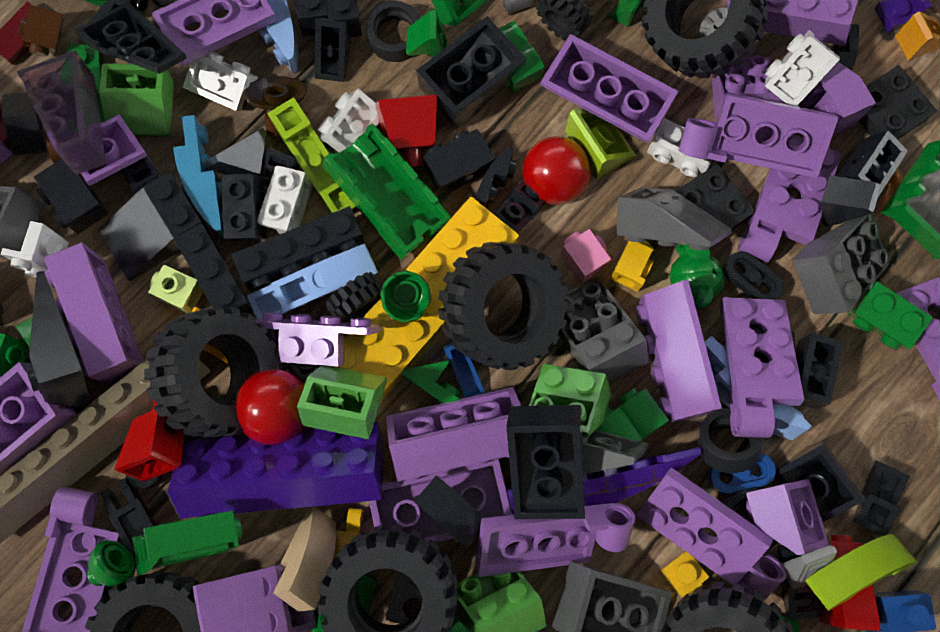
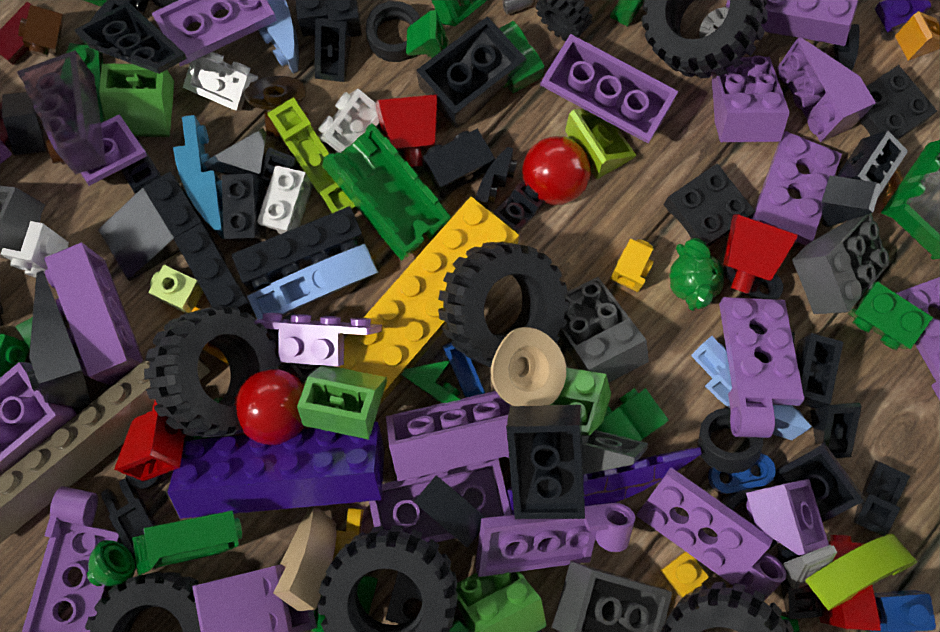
(71, 197): black brick -> none
(355, 298): black tyre -> none
(405, 296): green hair -> none
(528, 368): none -> tan hat
(585, 254): bright pink brick -> none
(666, 146): white bracket -> none
(667, 218): dark grey slope -> none
(678, 353): medium lavender slope -> none
(736, 128): medium lavender hinge -> none
(755, 250): none -> red torso
(800, 69): white bracket -> none
(836, 427): none -> black slope

